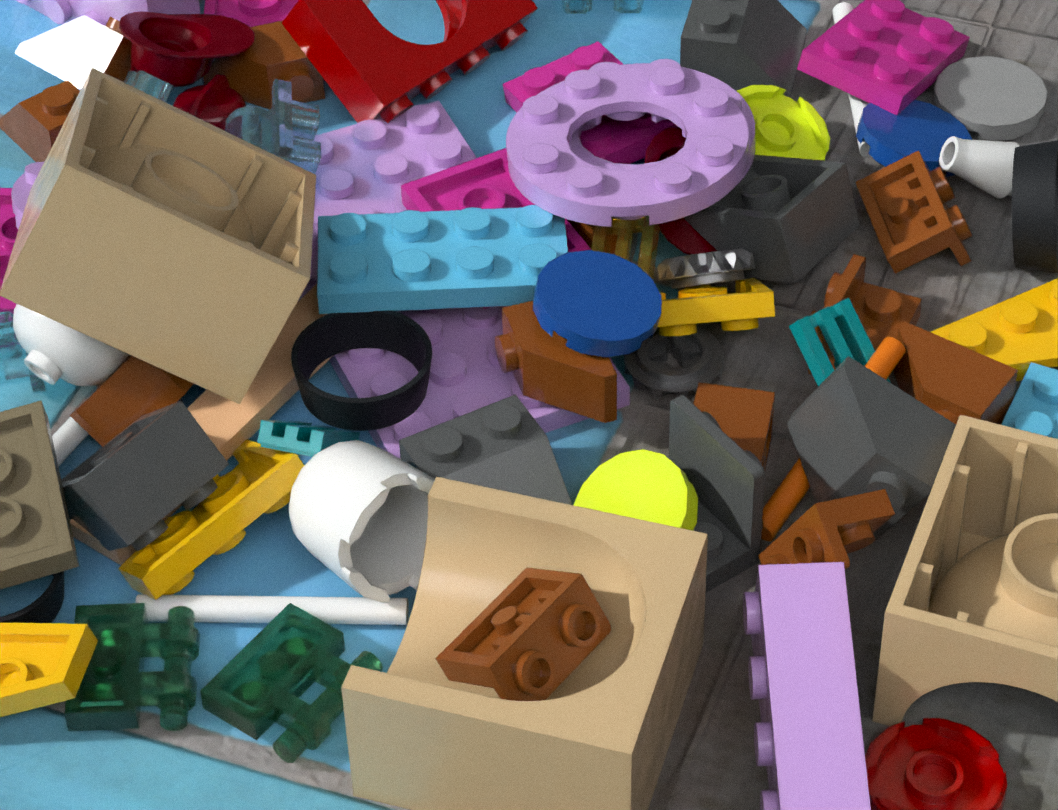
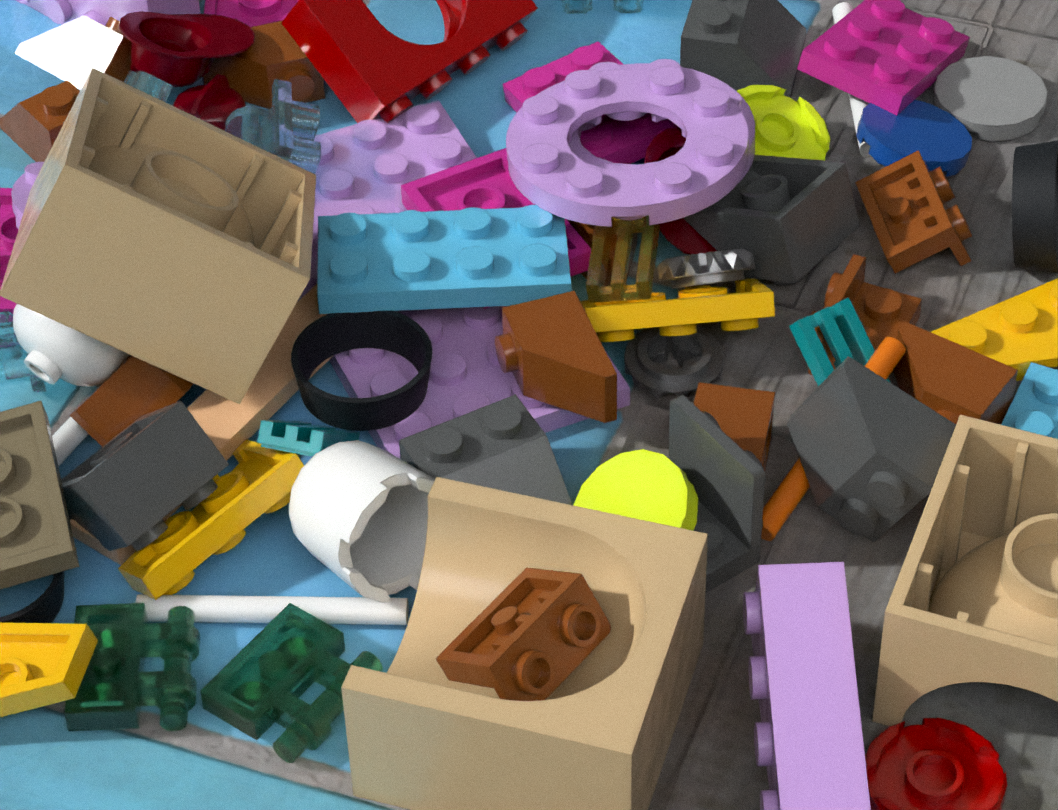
(597, 303): blue tile -> none
(831, 530): dark orange bracket -> none
(980, 163): white cone -> none

